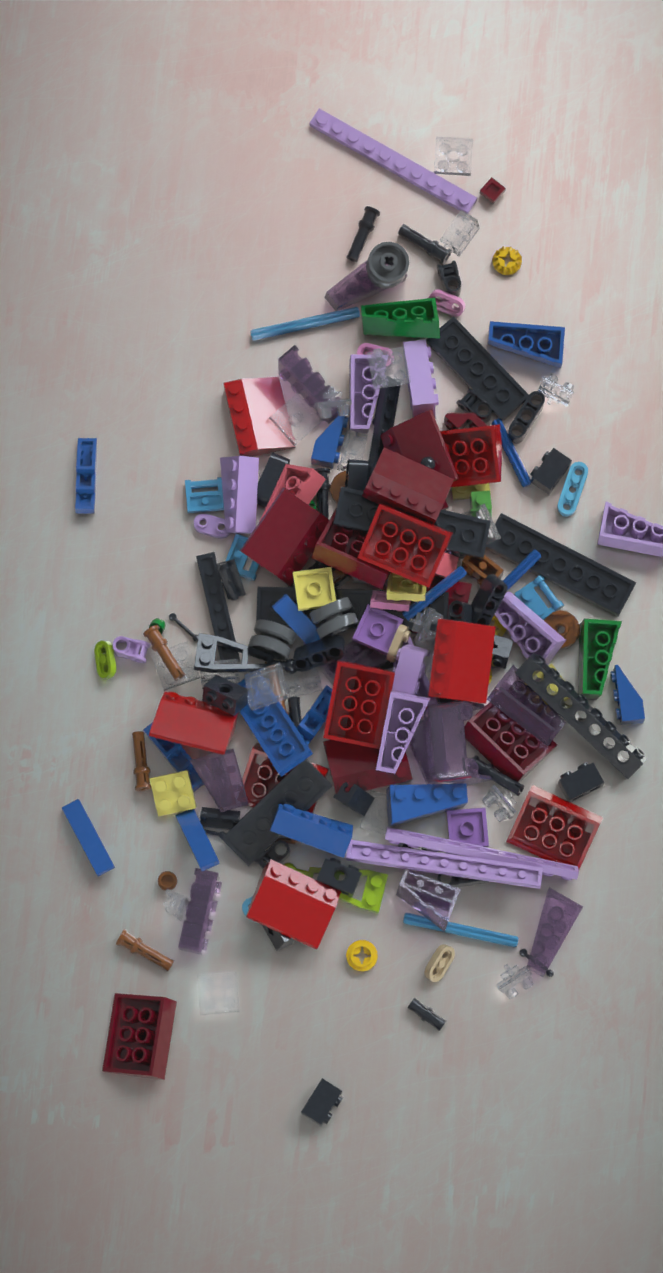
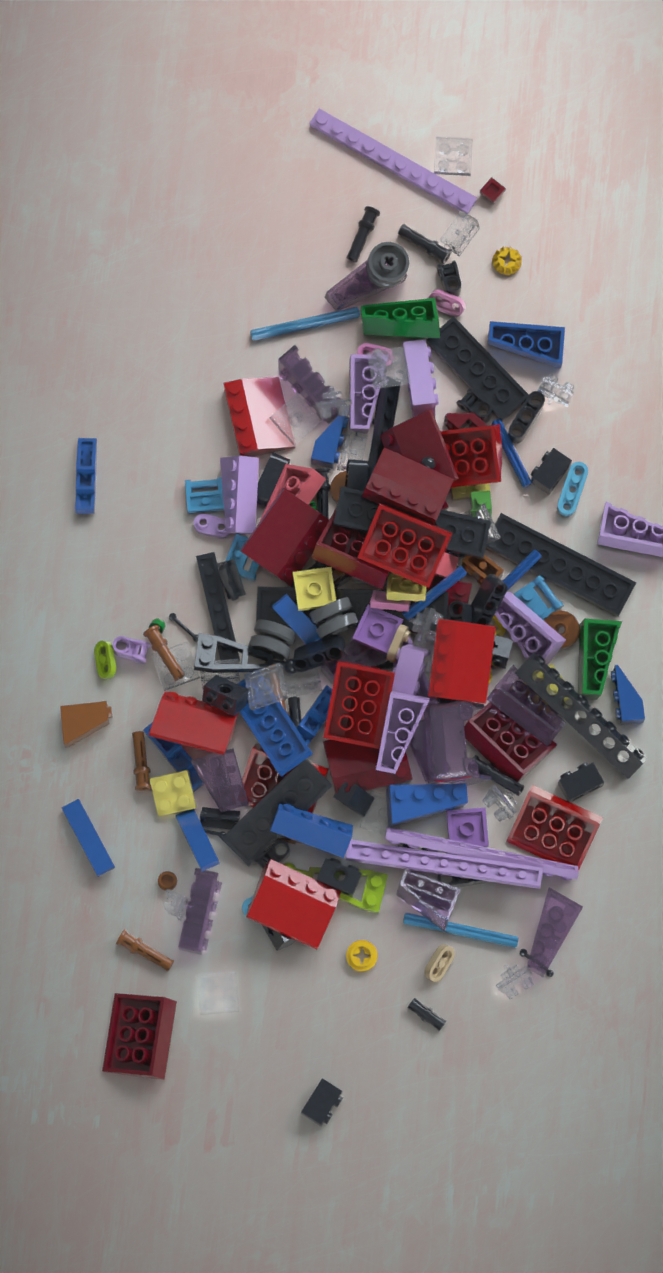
(83, 720): none -> dark orange slope

